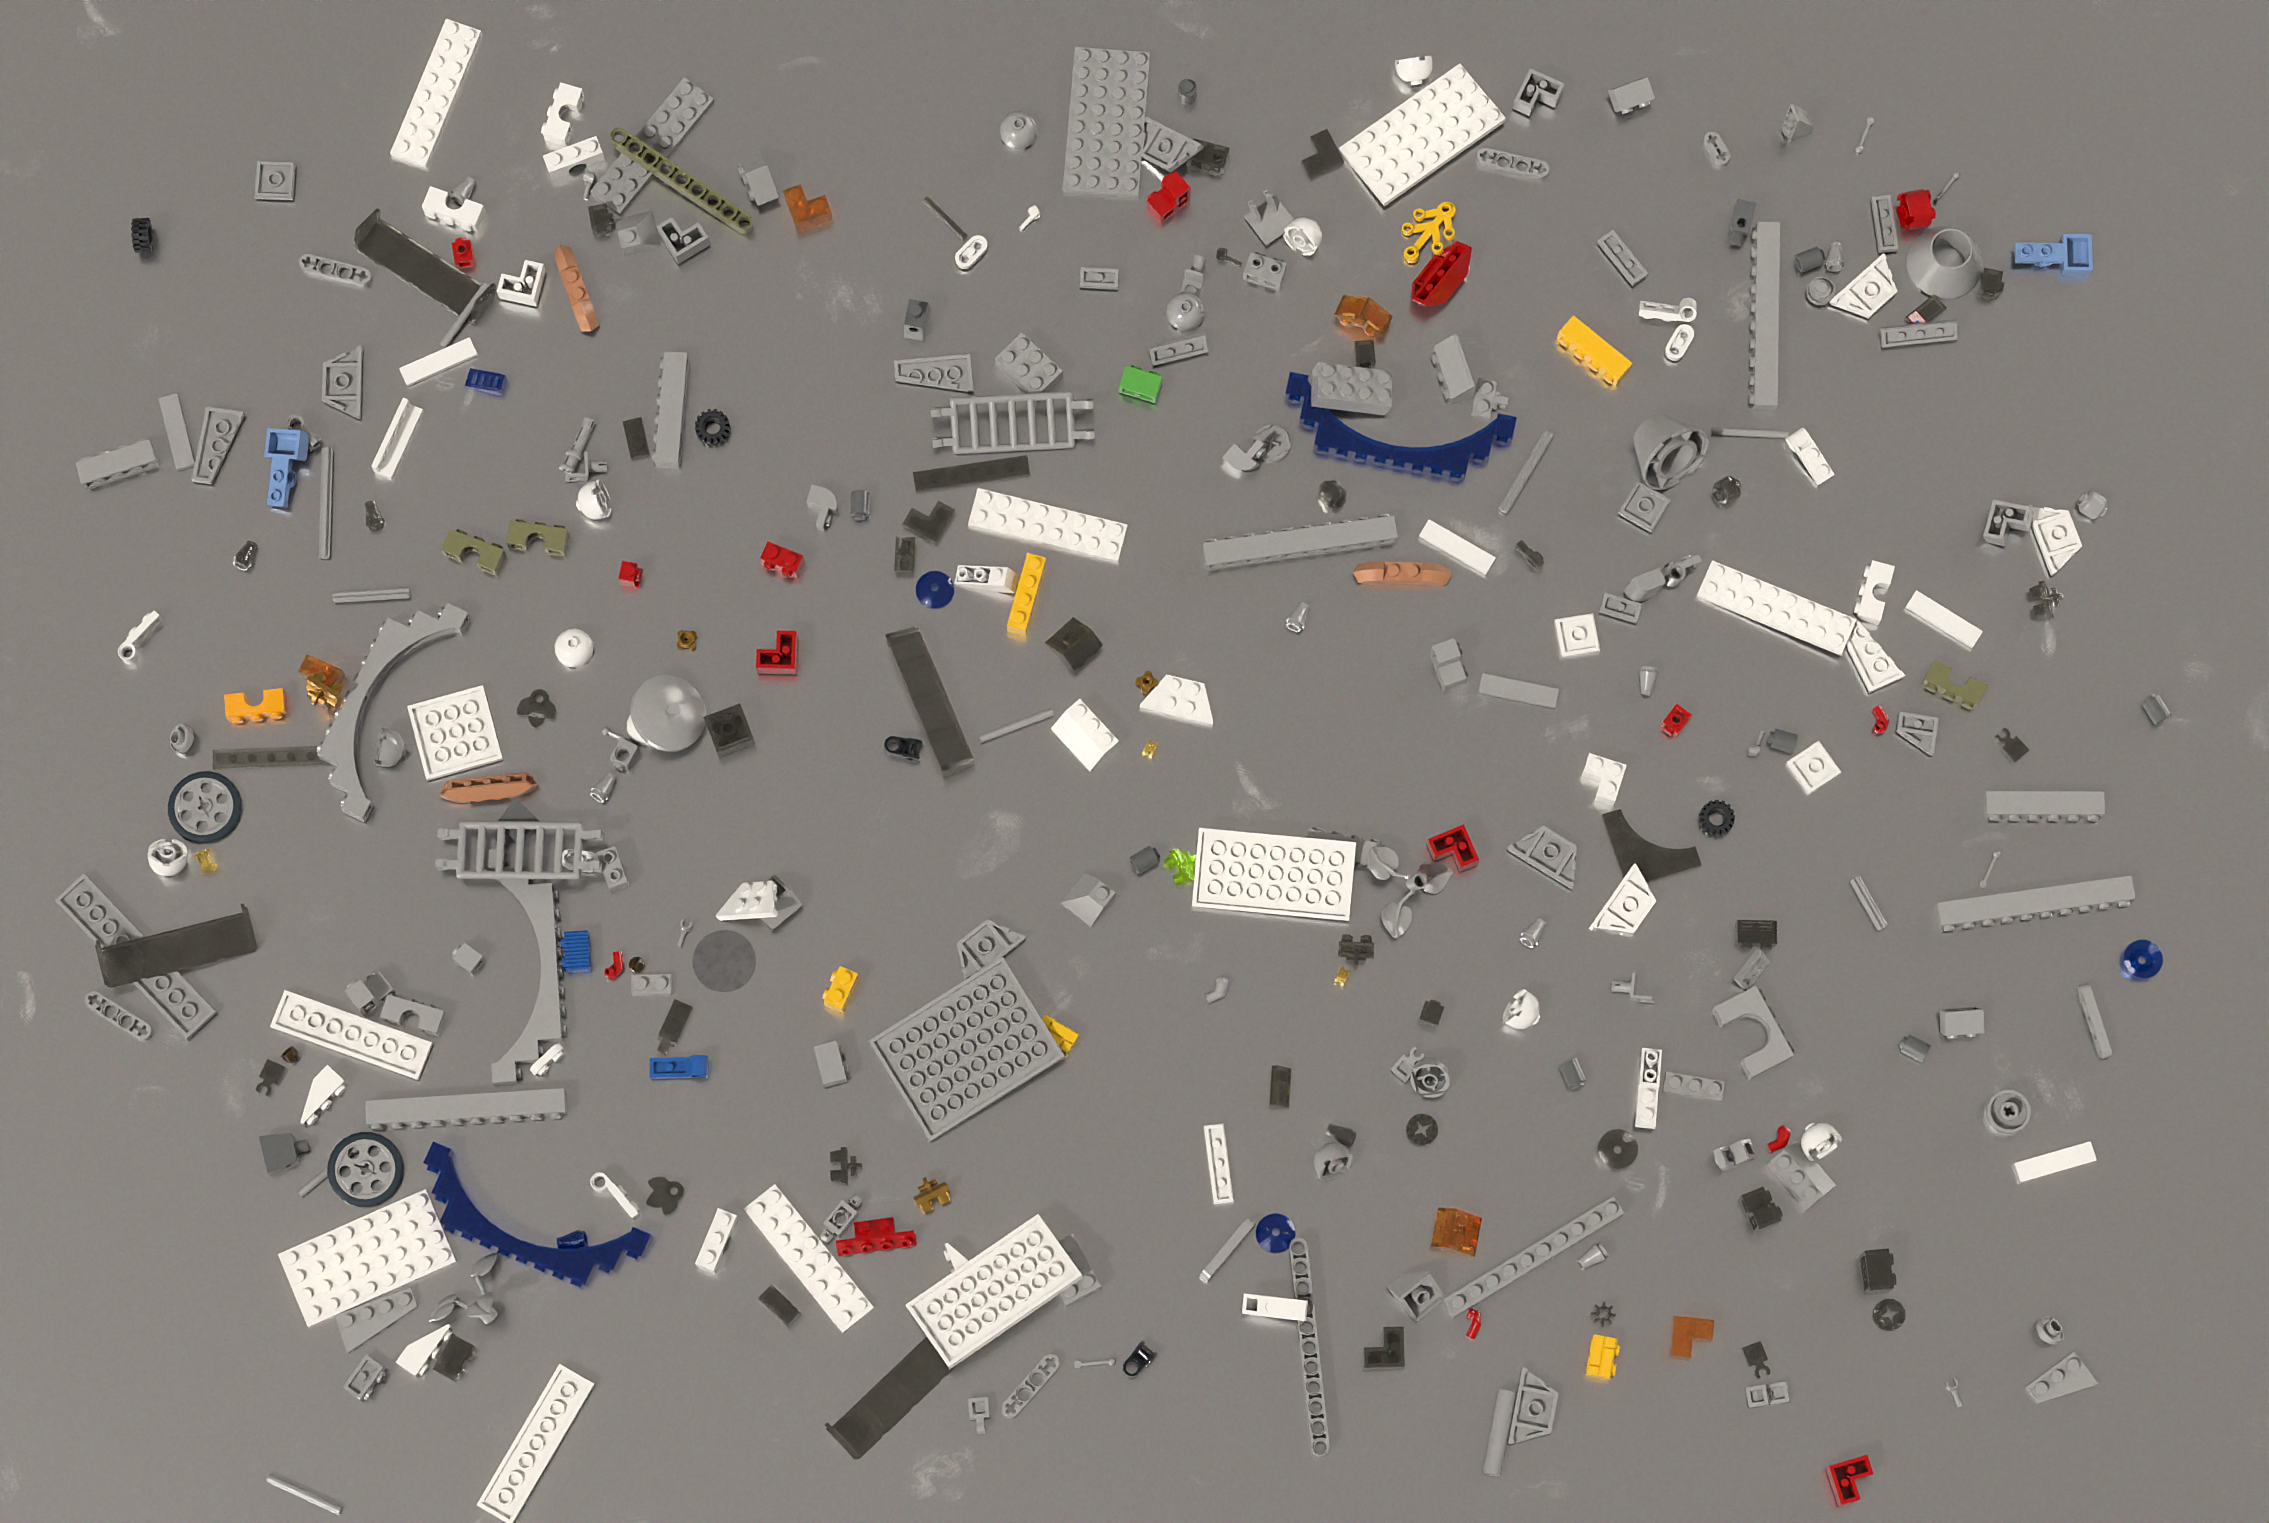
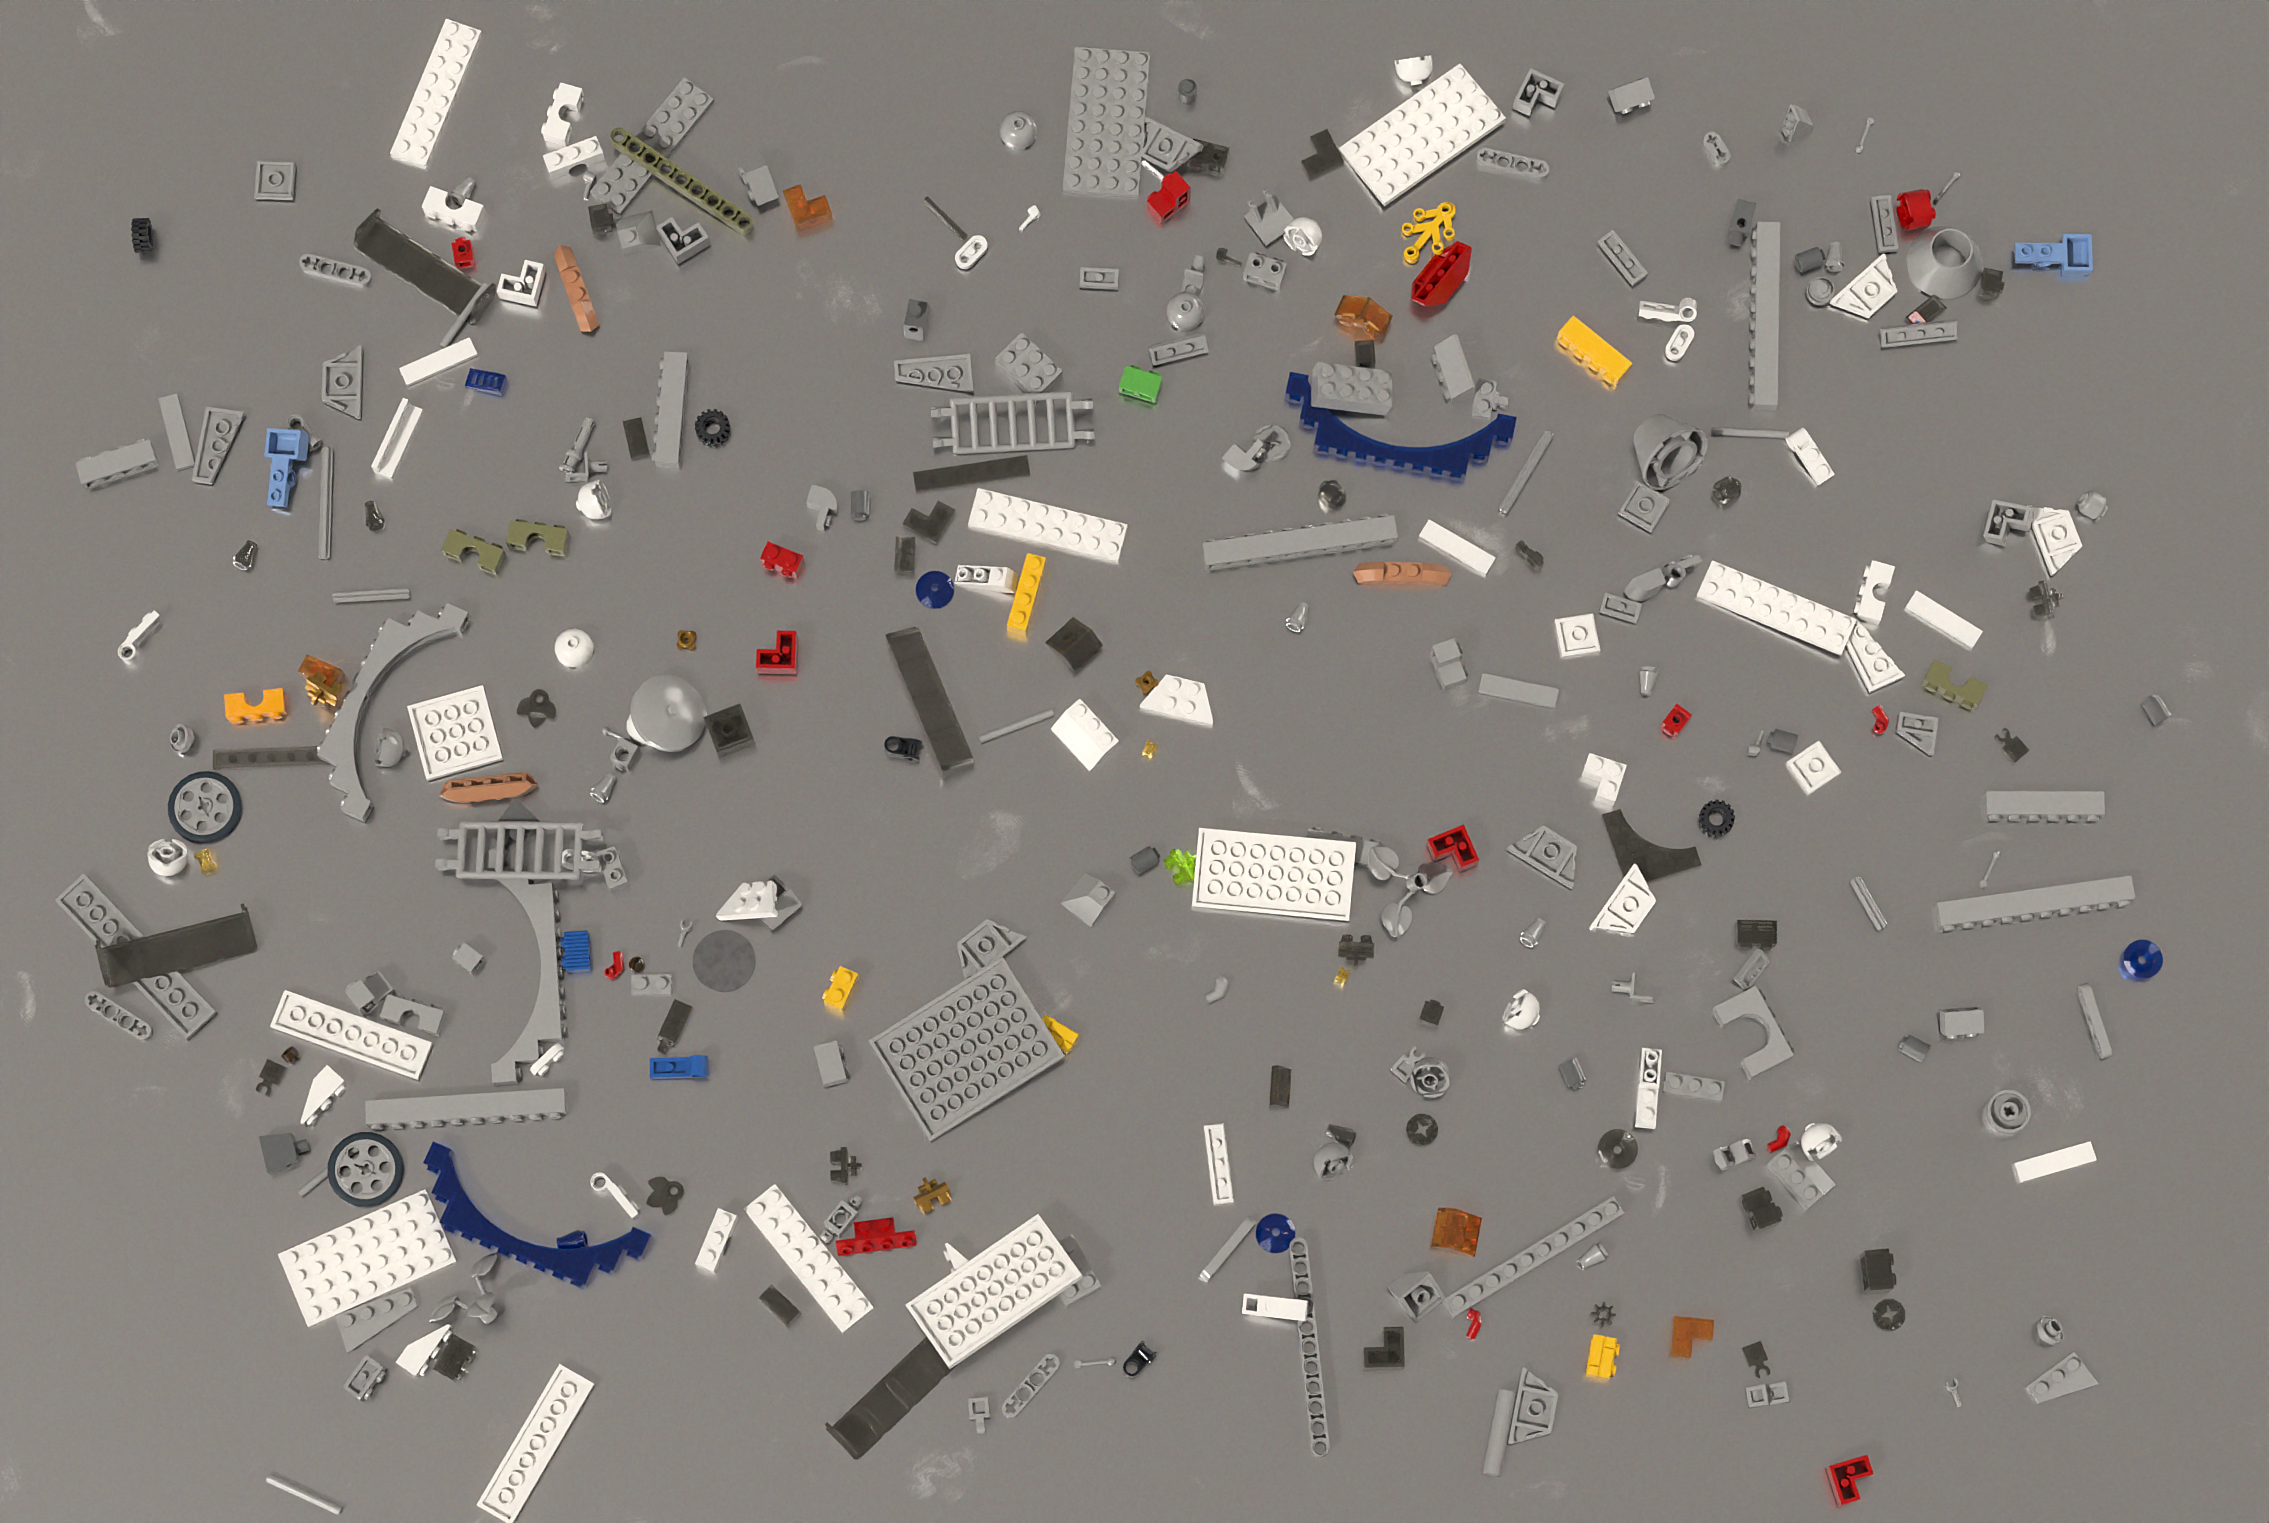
(630, 574): red brick -> none

